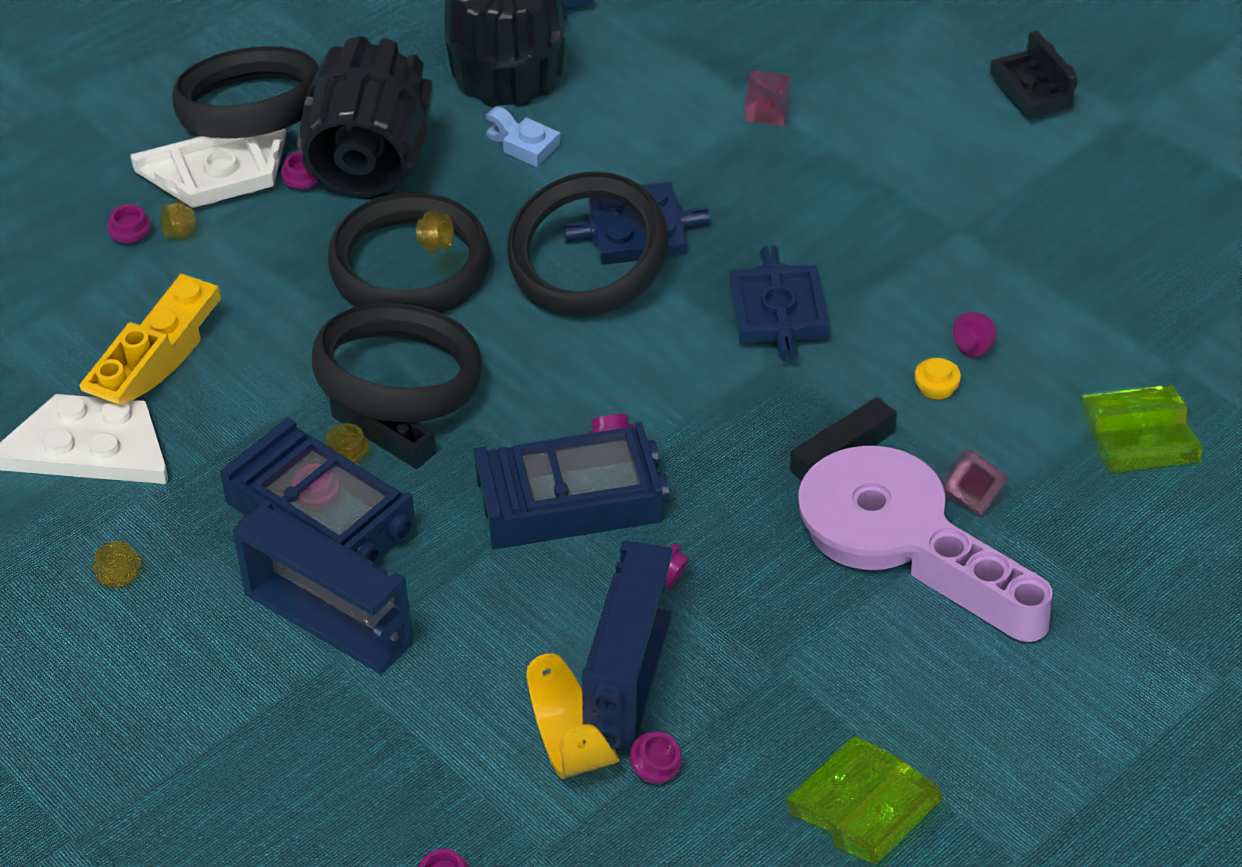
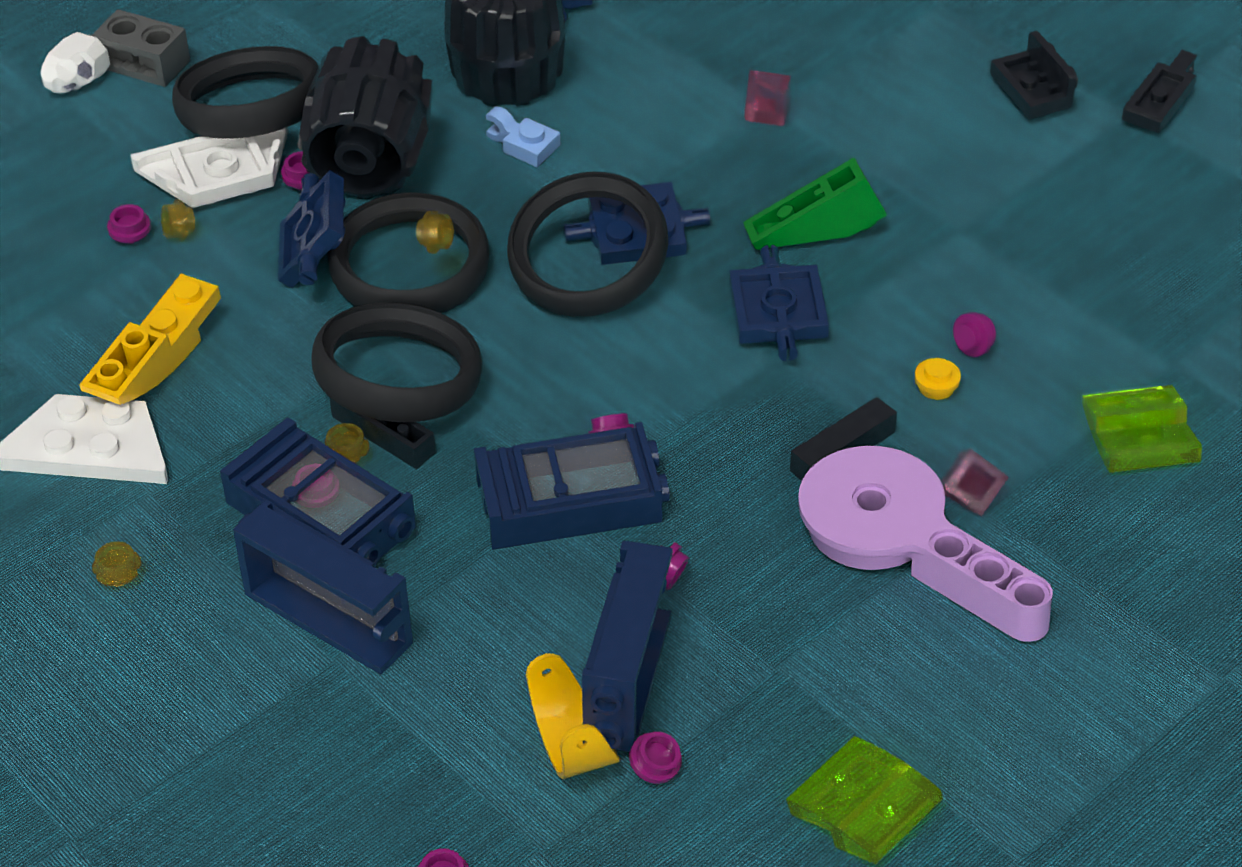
(74, 63): none -> white rock
(144, 47): none -> dark grey brick
(311, 228): none -> dark blue plate
(820, 211): none -> green slope
(1161, 93): none -> black hinge

